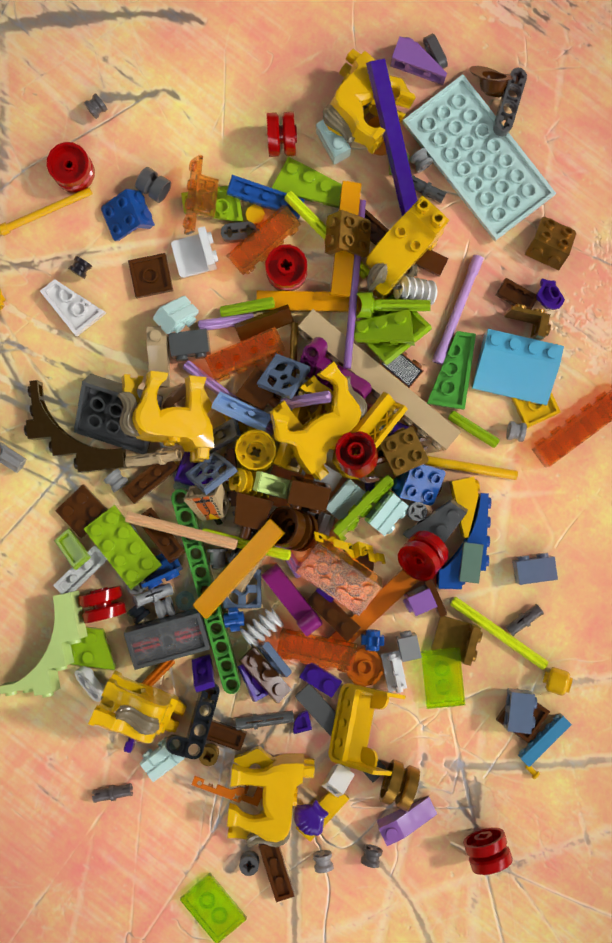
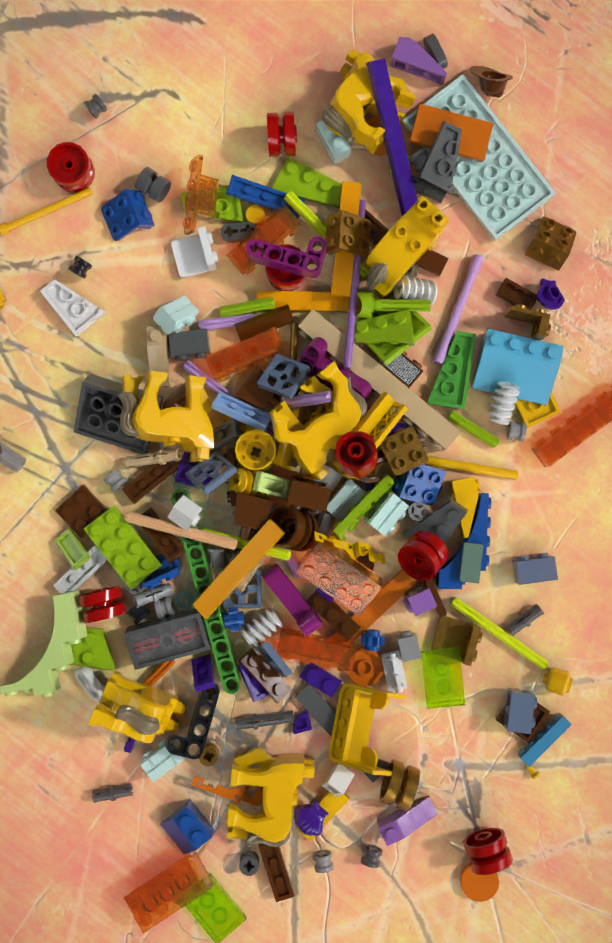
(62, 444): dark brown arch -> none
(150, 275): reddish brown tile -> none
(169, 891): none -> clear orange brick
(185, 513): none -> white brick
(188, 827): none -> blue slope
(209, 506): tan torso -> none
(226, 735): reddish brown tile -> none
(286, 254): none -> magenta beam
(441, 159): none -> dark grey wing
(474, 133): none -> orange tile
(478, 887): none -> orange tile
(504, 403): none -> white piece
(511, 102): dark grey beam -> none

